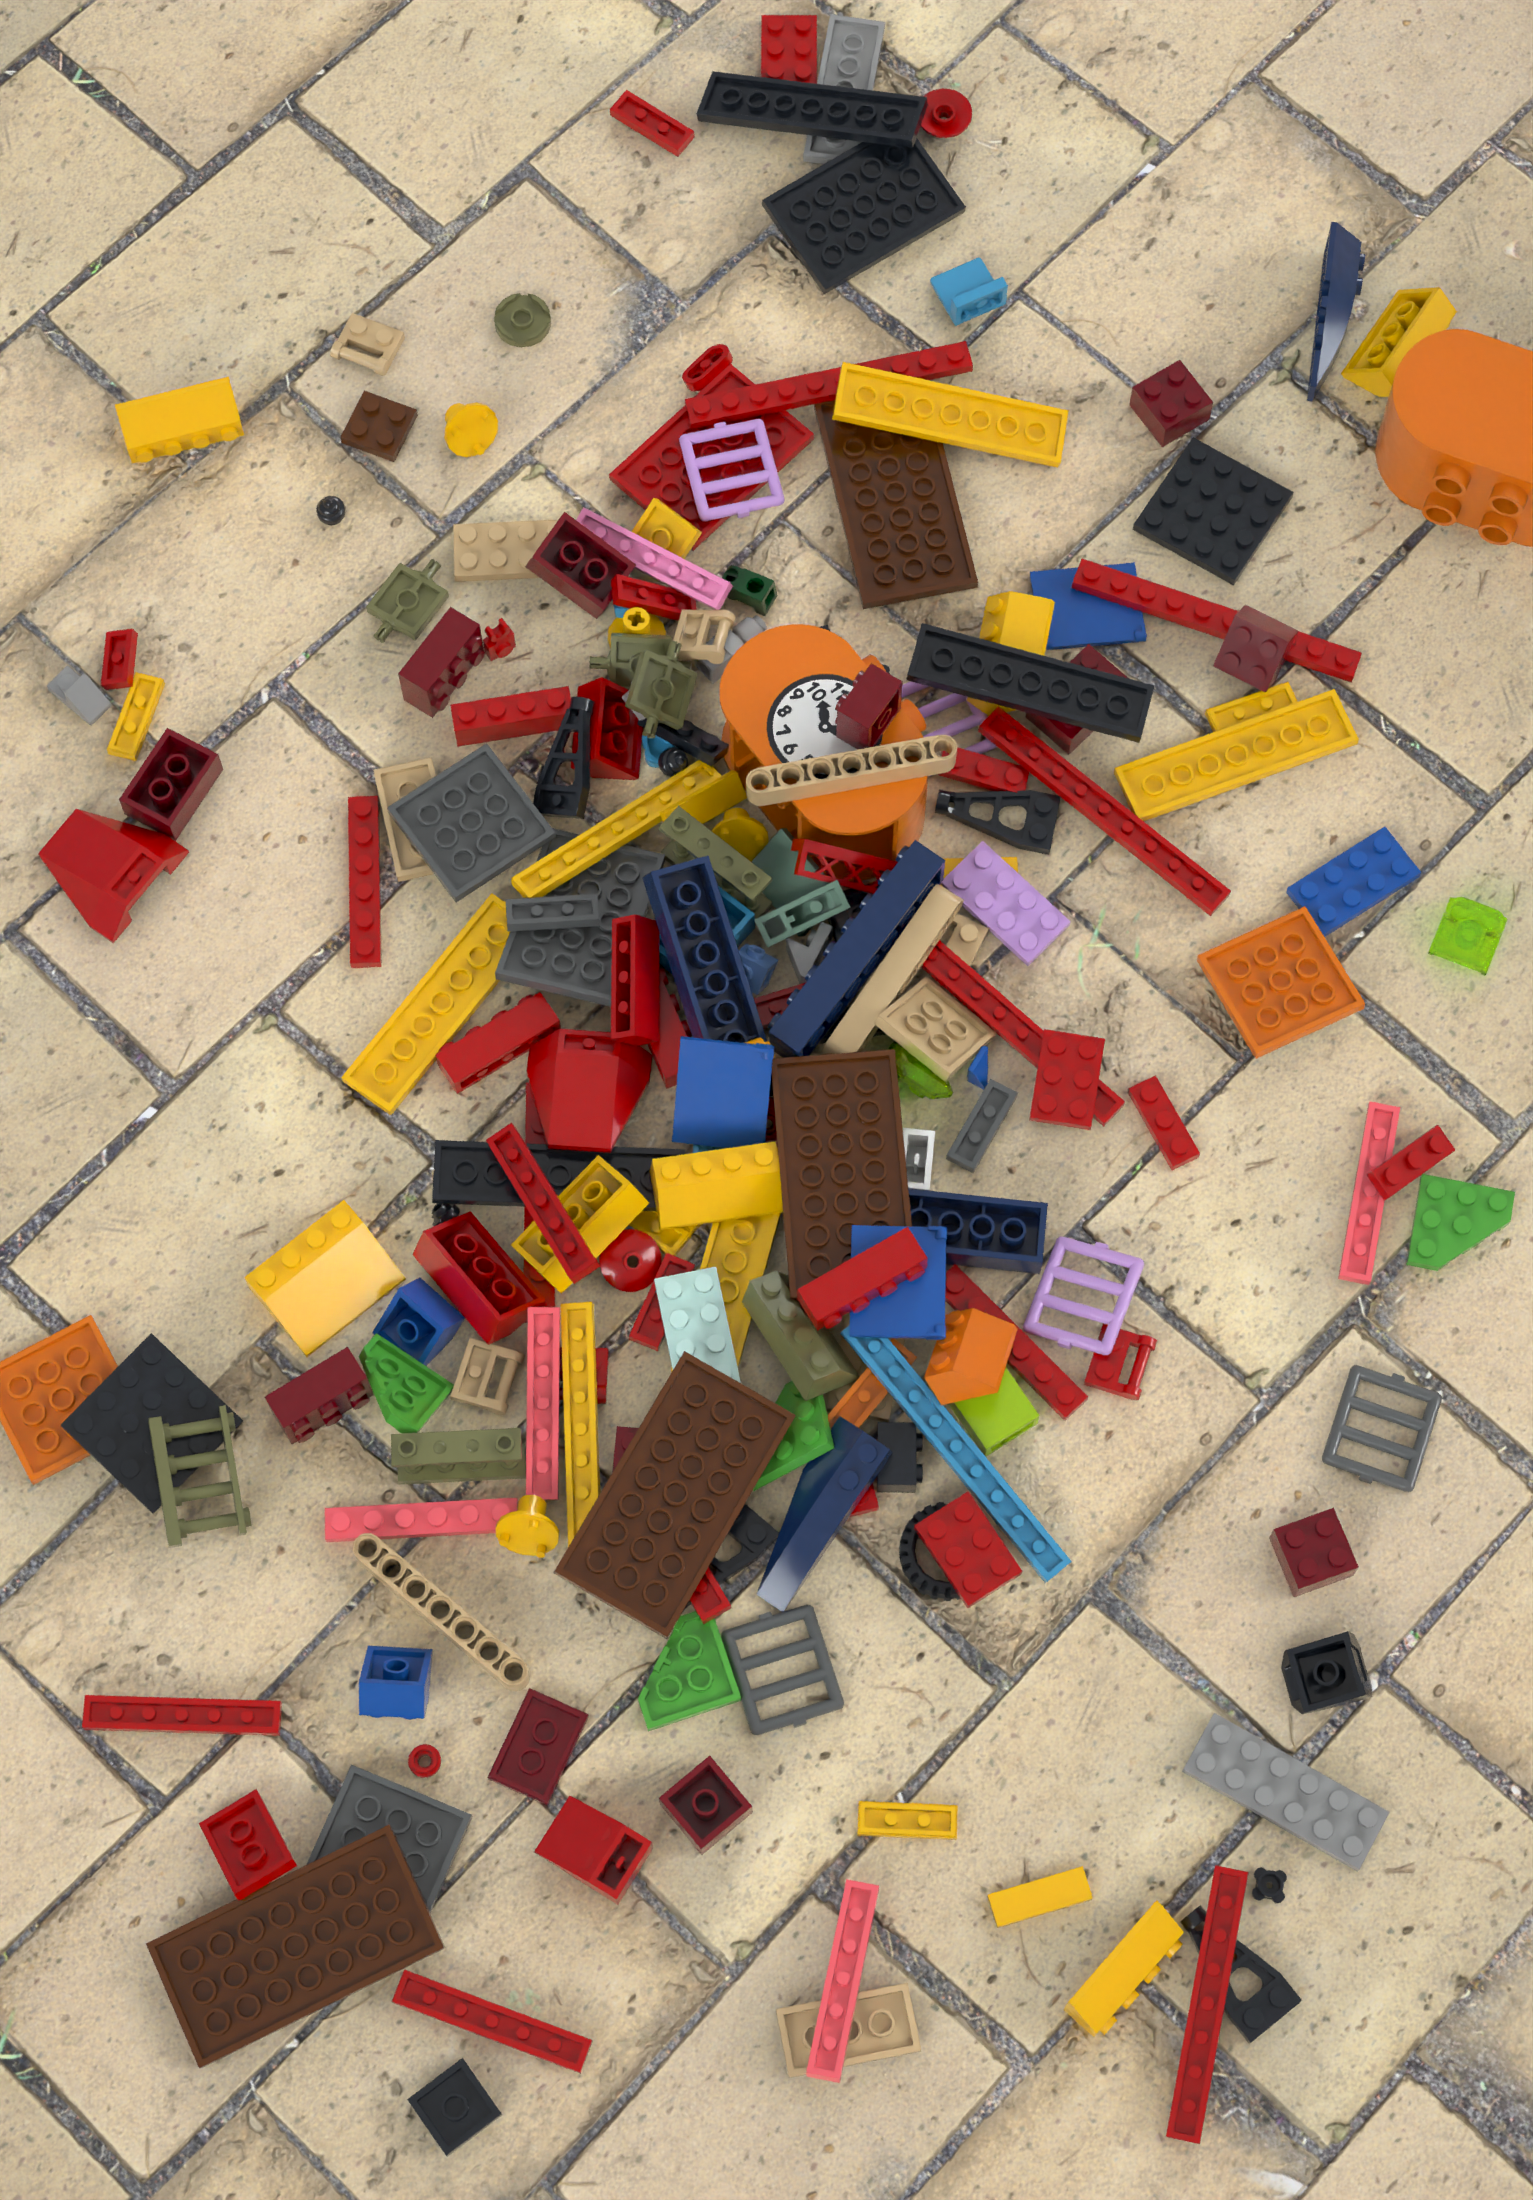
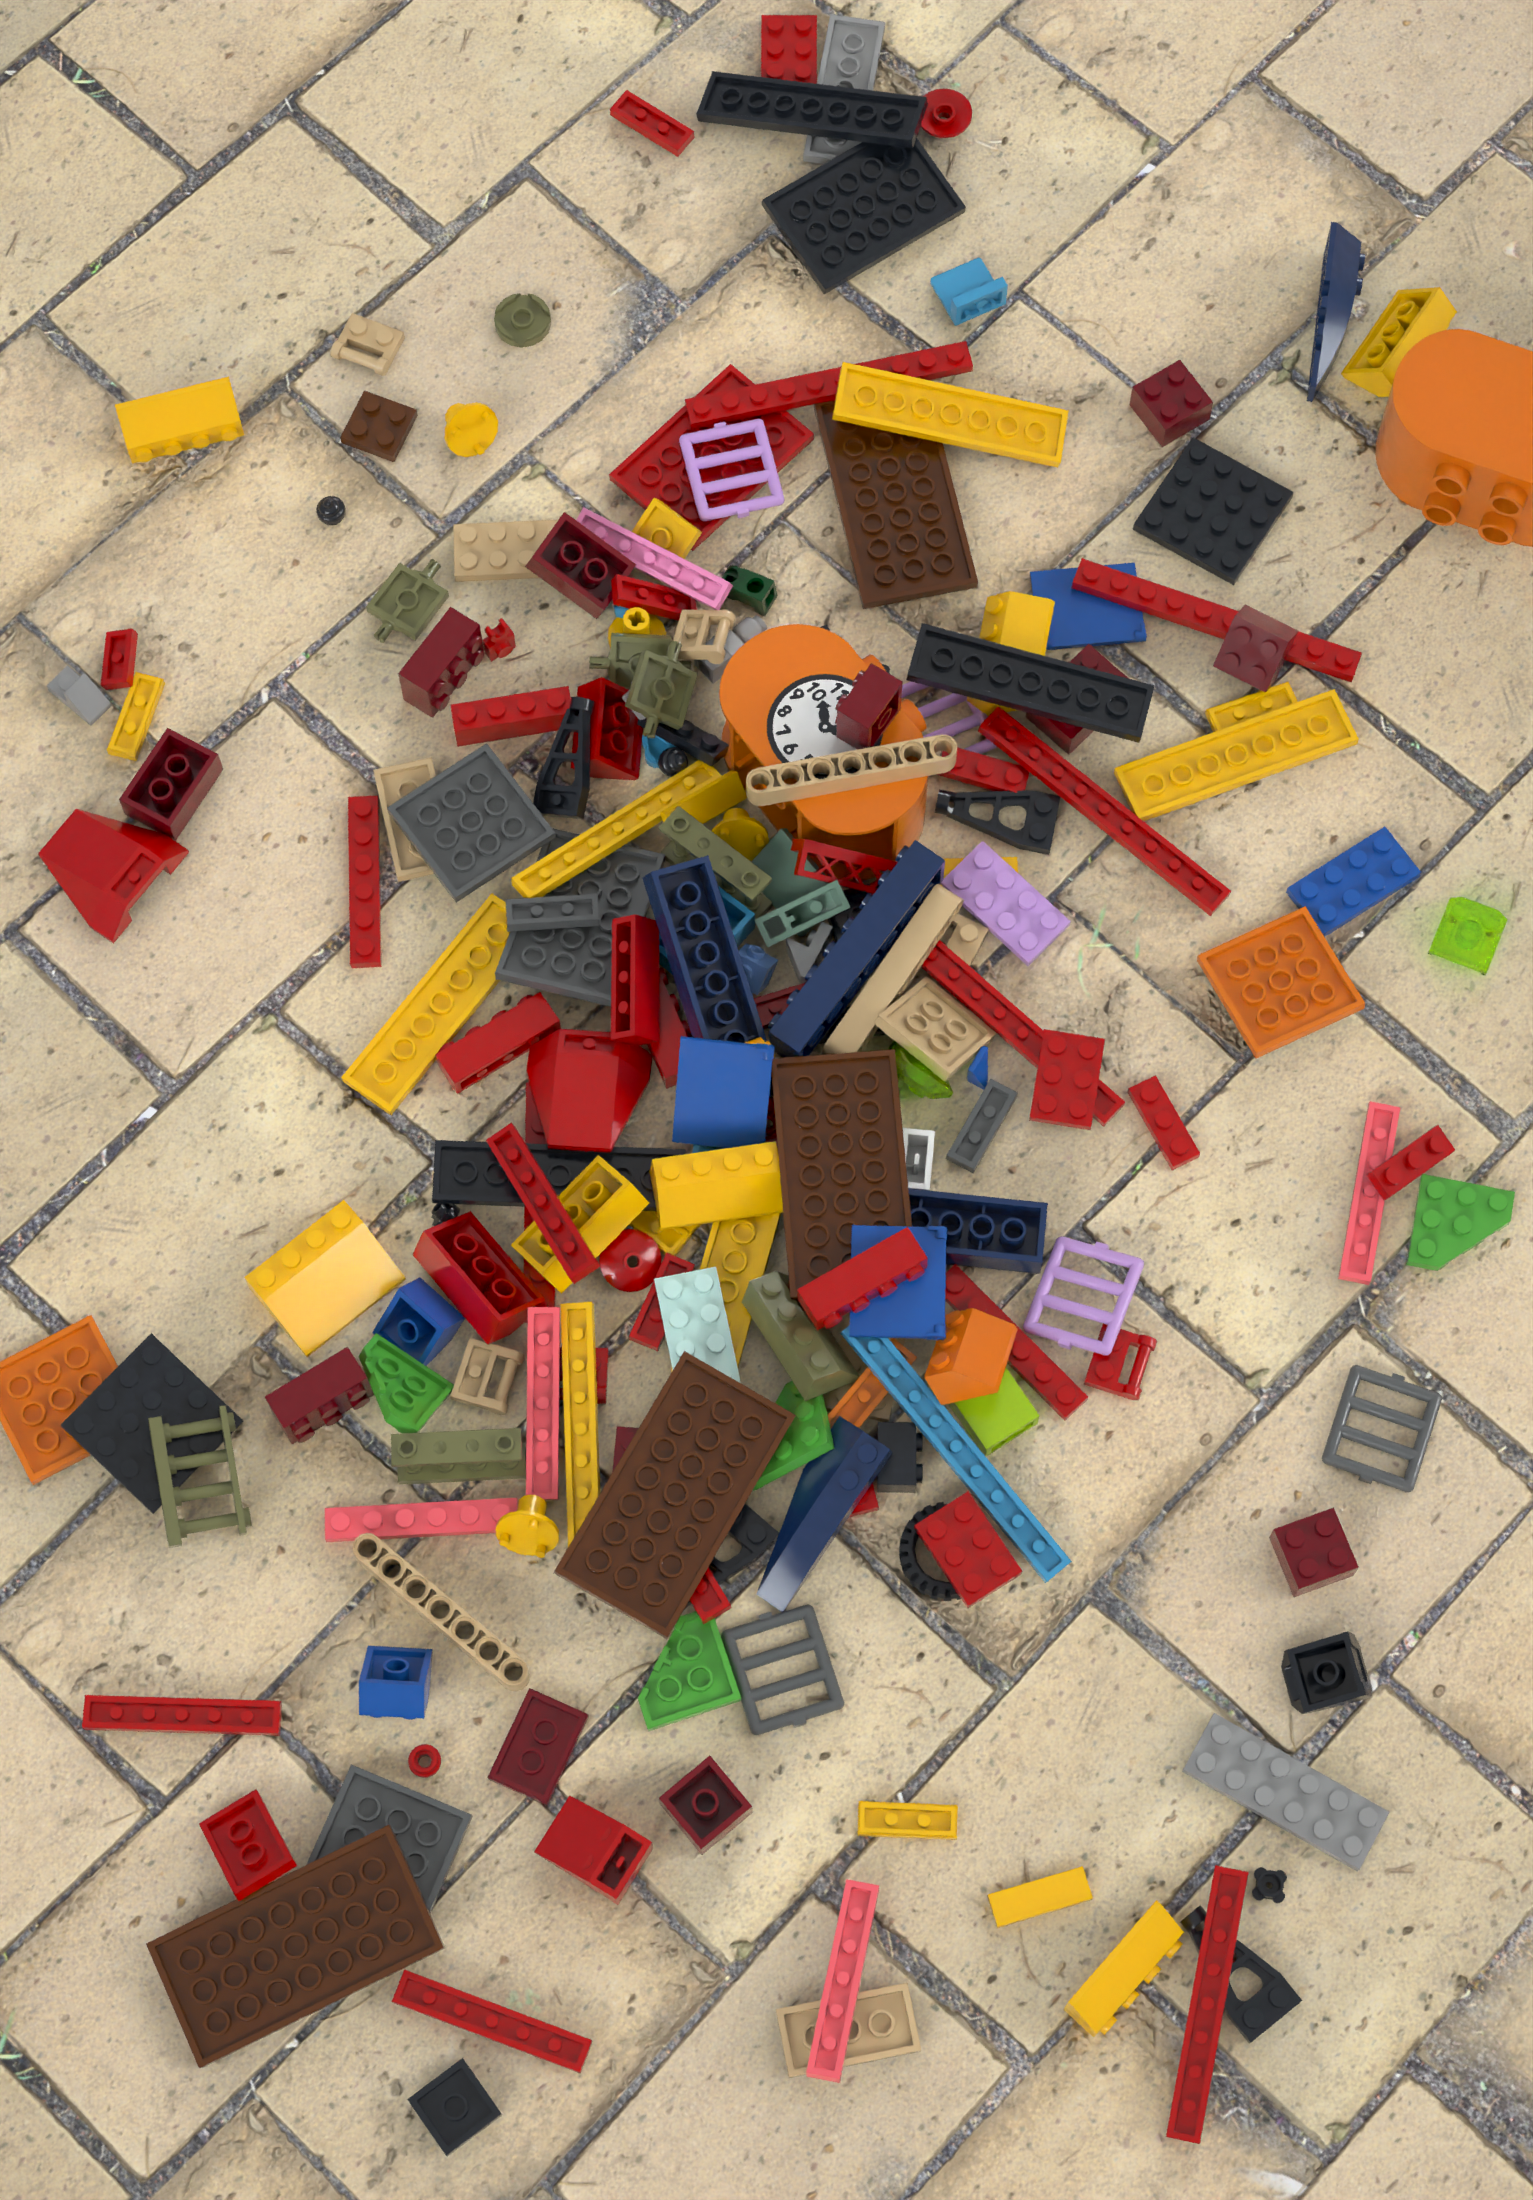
(707, 367): red plate -> none

